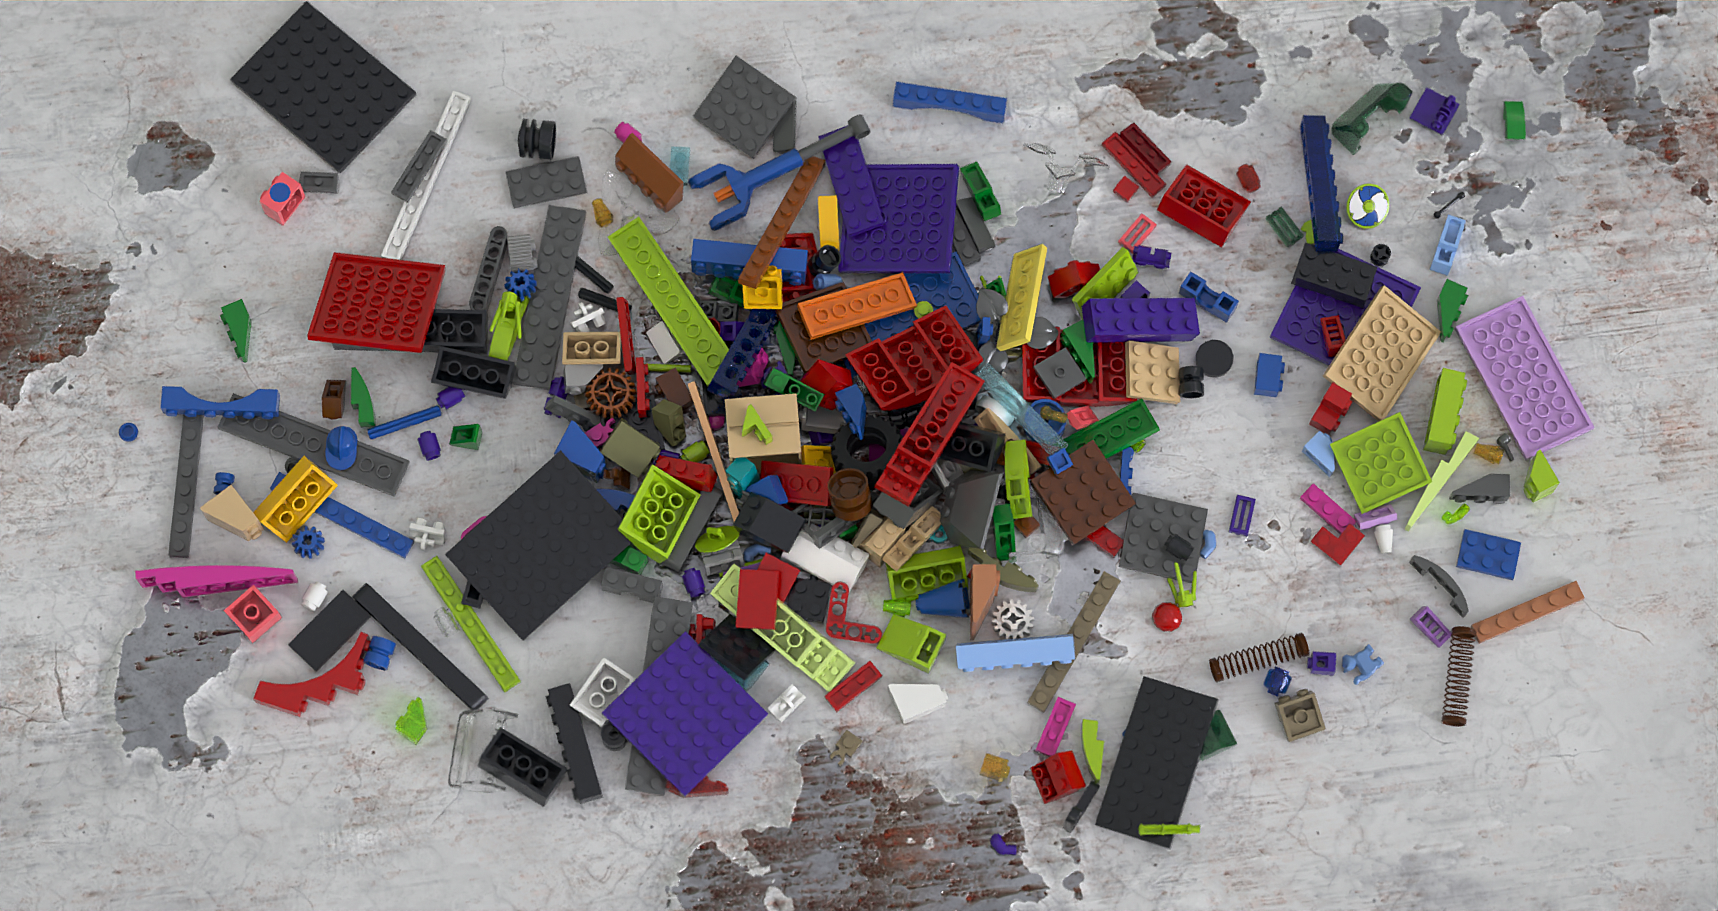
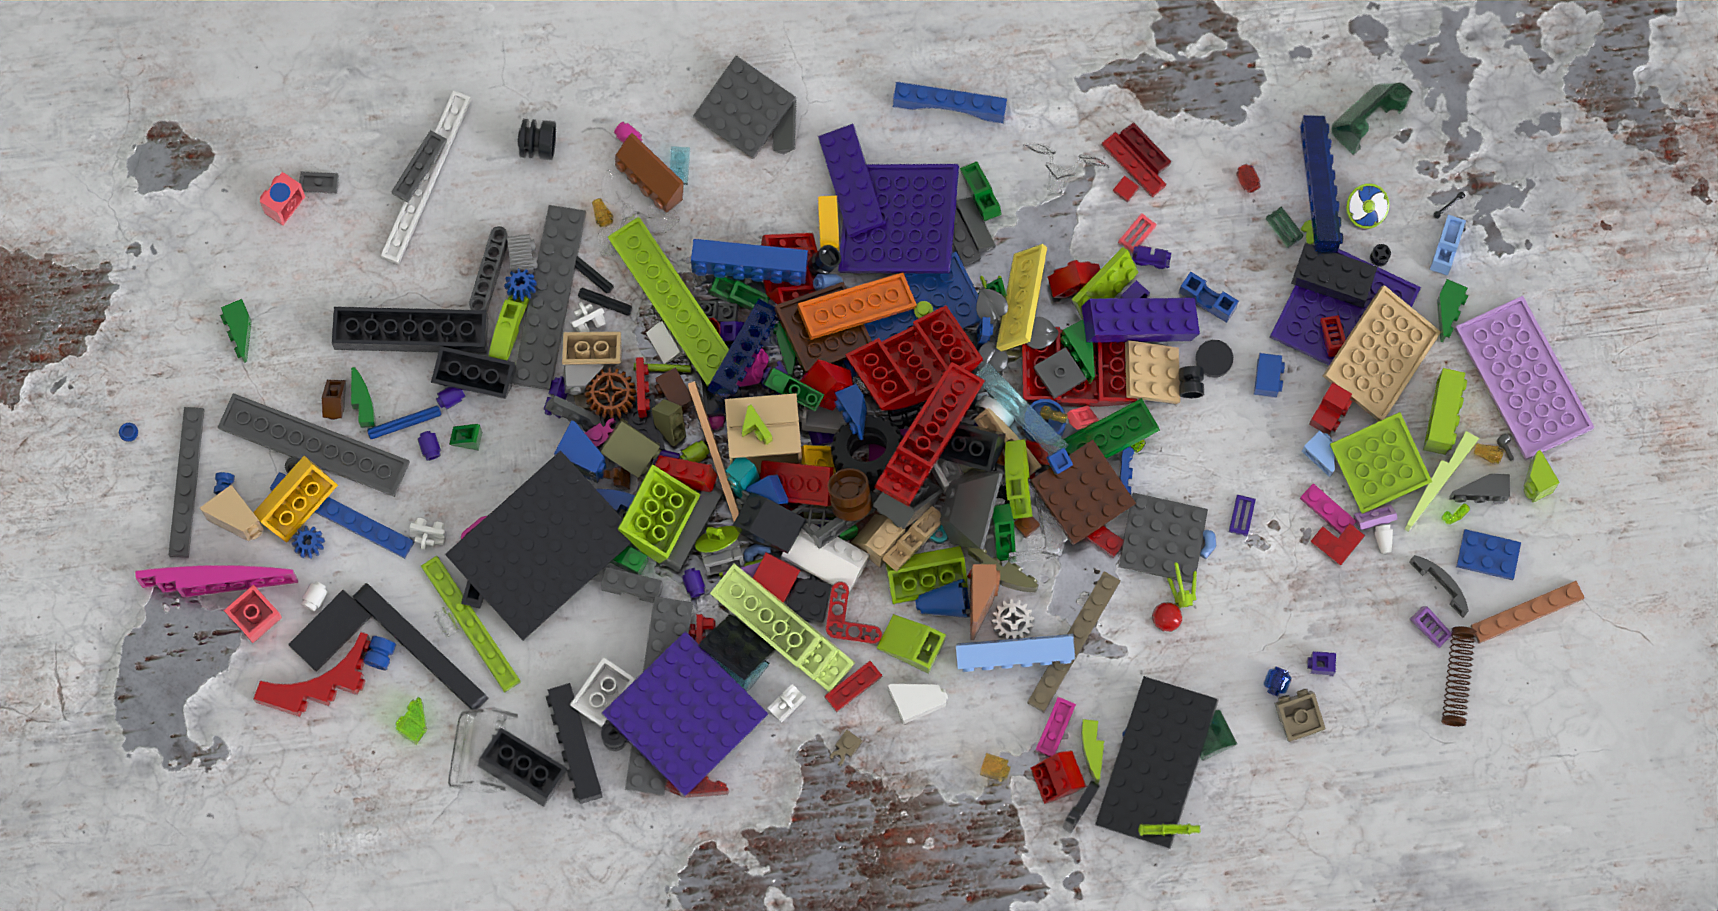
(259, 403): blue arch -> none
(323, 87): black plate -> none
(341, 447): blue piece -> none
(376, 302): red plate -> none
(507, 303): lime plant -> none
(546, 182): dark grey plate -> none
(626, 335): red tile -> none
(743, 183): blue piece -> none
(757, 599): red tile -> none
(768, 293): yellow plate -> none
(781, 222): dark orange plate -> none
(869, 524): dark tan slope -> none
(897, 606): clear neon green cone -> none
(1000, 846): dark purple arm -> none
(1178, 547): black brick -> none
(1203, 205): red slope -> none
(1301, 648): reddish brown piece -> none
(1363, 662): medium blue animal -> none
(1434, 110): dark purple hinge -> none
(1515, 120): green slope -> none

